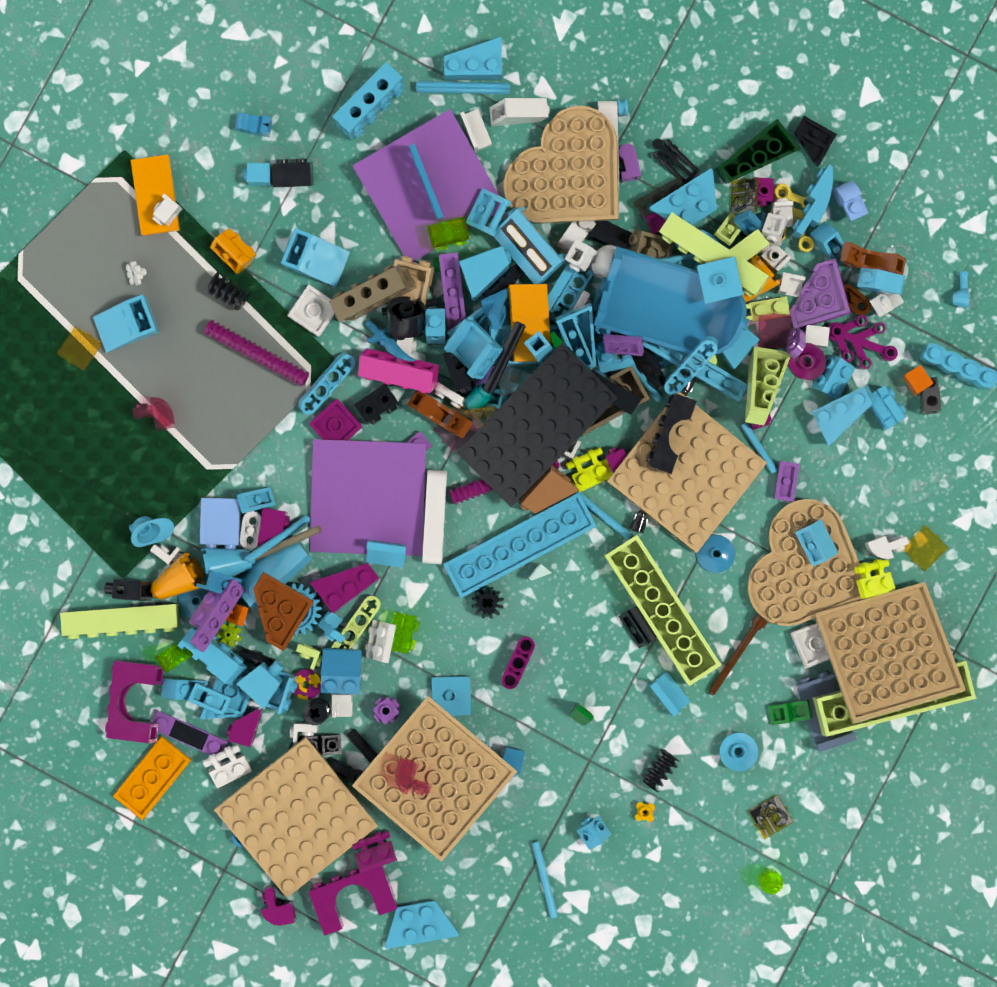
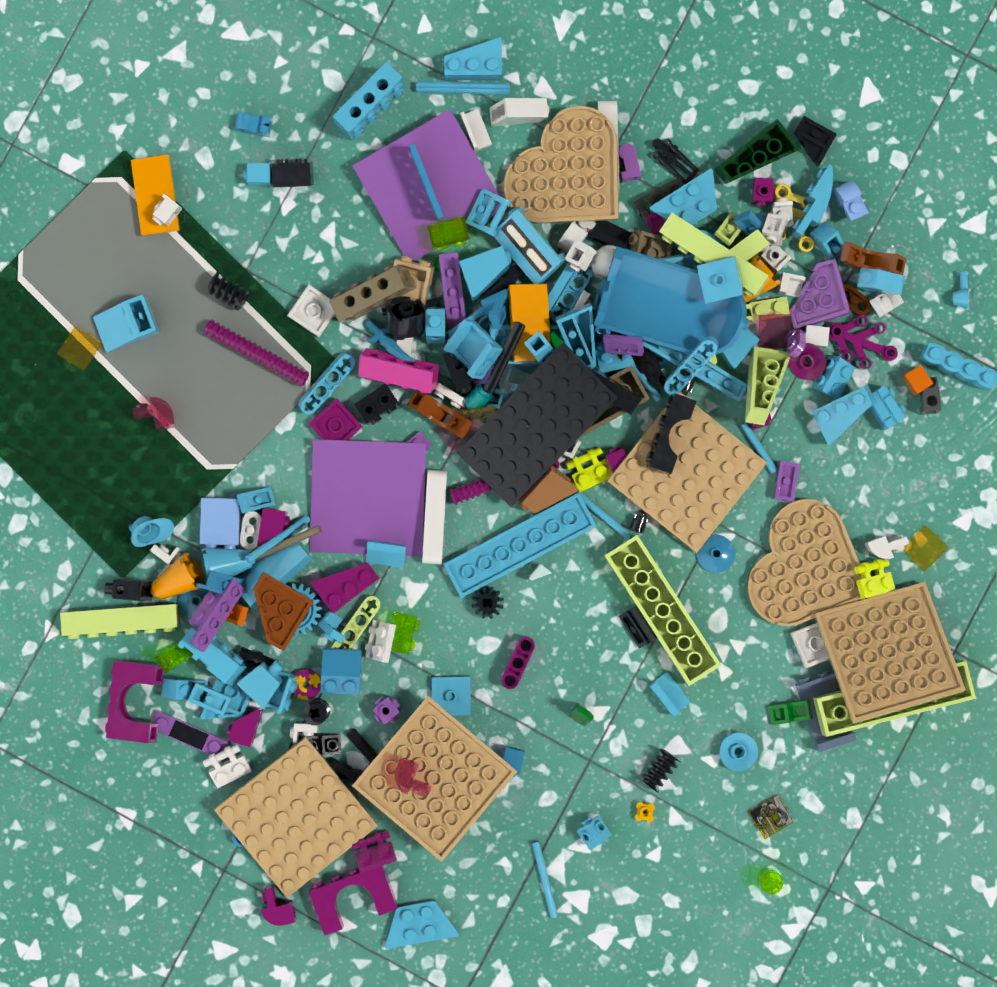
(135, 273): white plant -> none
(152, 777): light orange tile -> none
(233, 250): light orange brick -> none
(233, 634): lime plant -> none
(308, 652): yellowish green bracket -> none
(315, 258): medium azure slope -> none
(342, 705): white panel -> none
(622, 107): medium azure bush -> none
(744, 195): piece -> none
(757, 624): reddish brown piece -> none
(817, 543): medium azure panel -> none

